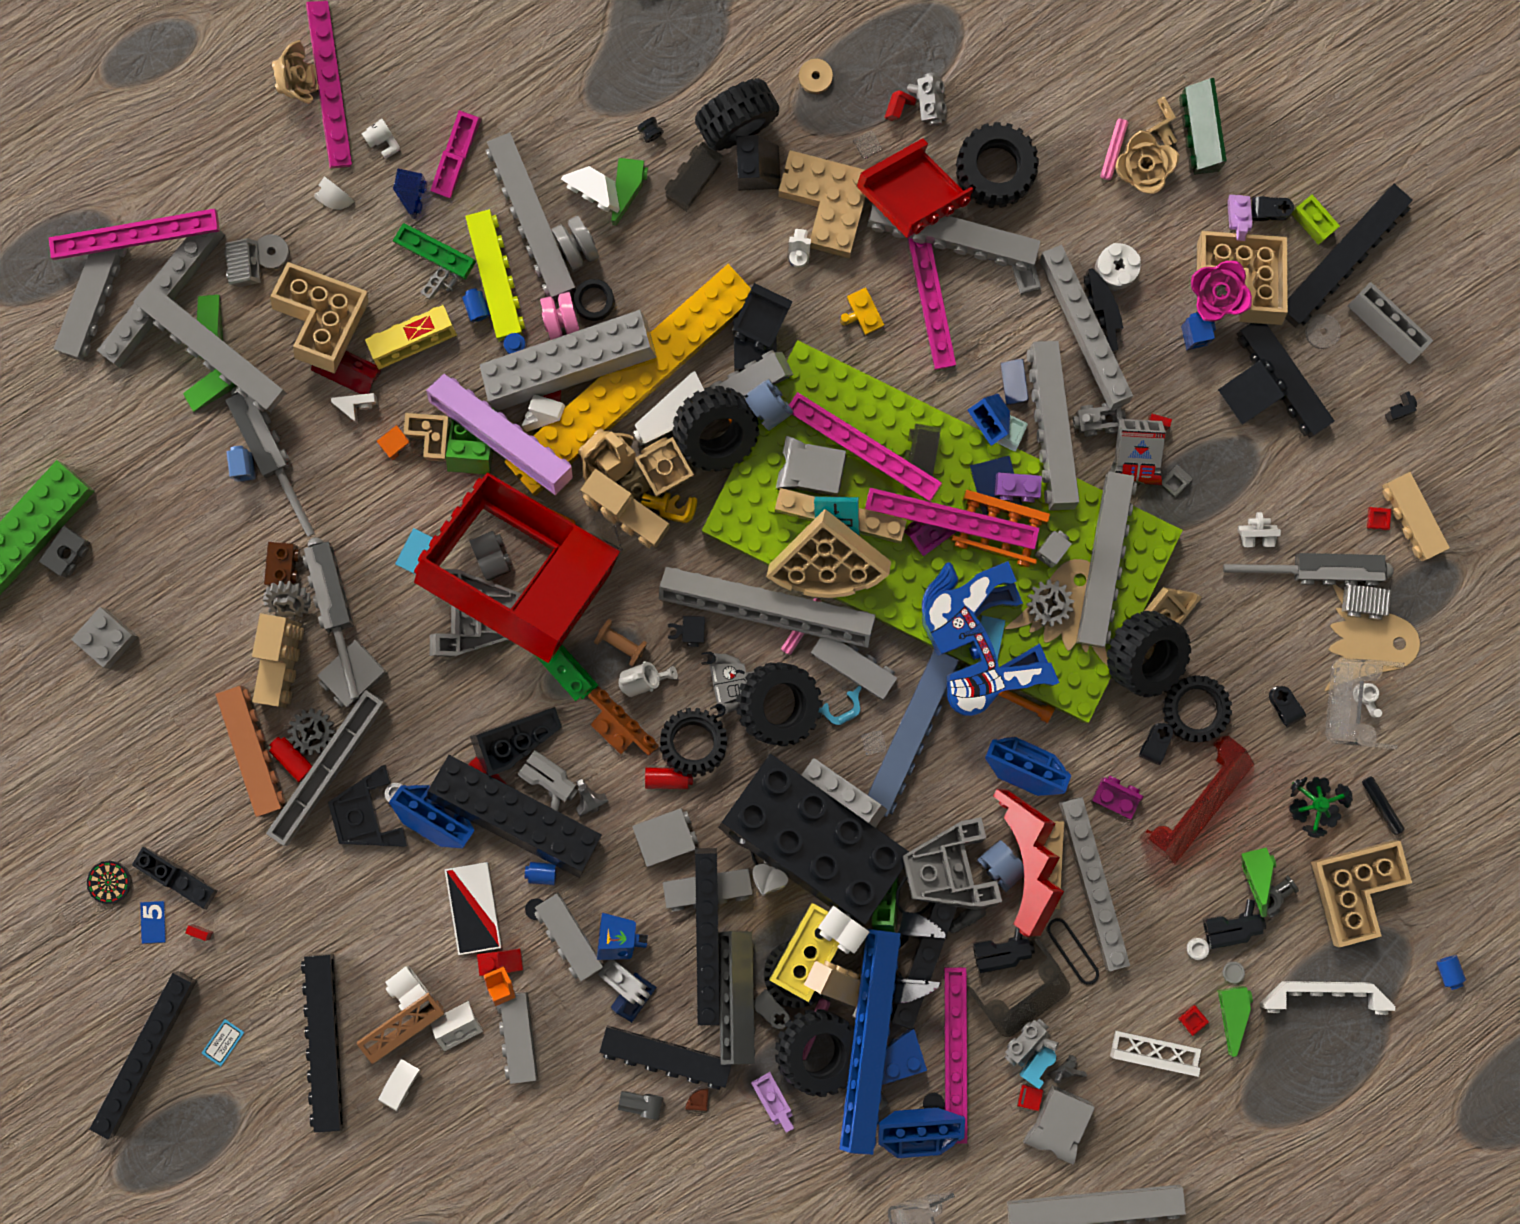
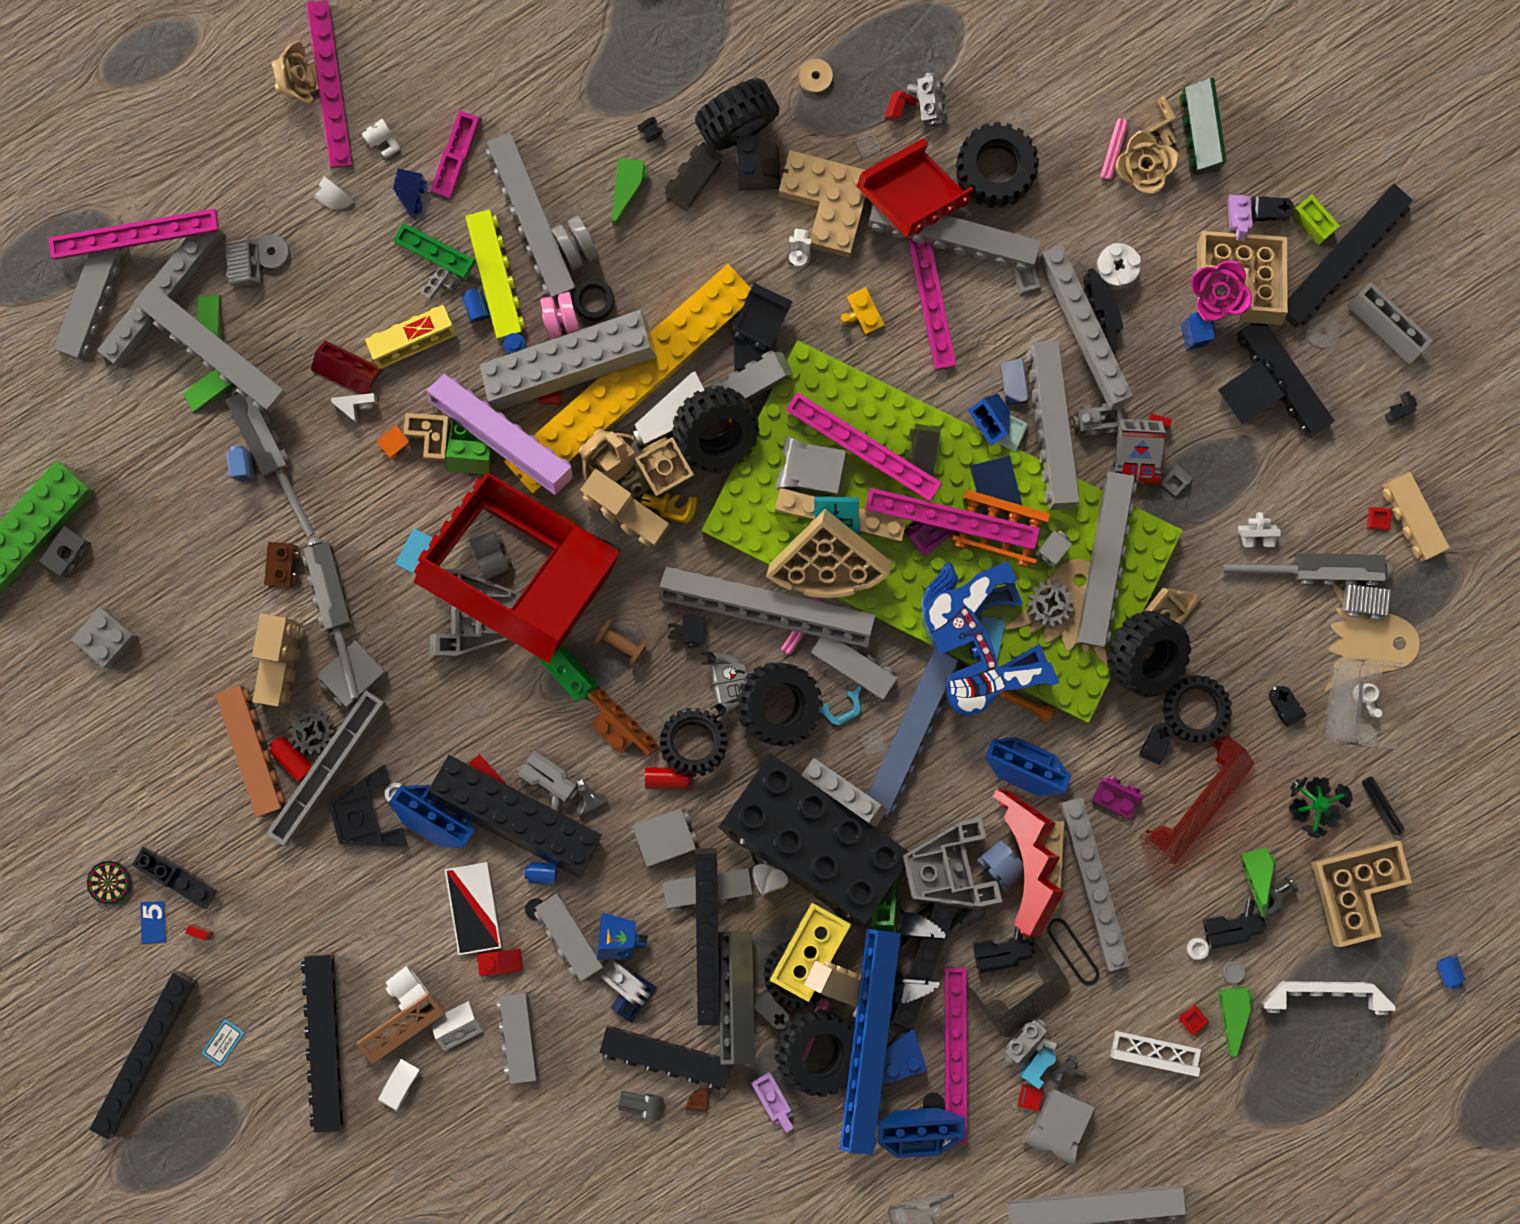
(287, 599): light grey gear -> none
(329, 313): tan brick -> none
(499, 986): orange panel -> none
(508, 743): black wedge -> none
(542, 412): white slope -> none
(594, 187): white slope -> none
(643, 678): white piece -> none
(768, 404): sand blue brick -> none
(843, 930): white brick -> none
(1018, 486): medium lavender brick -> none

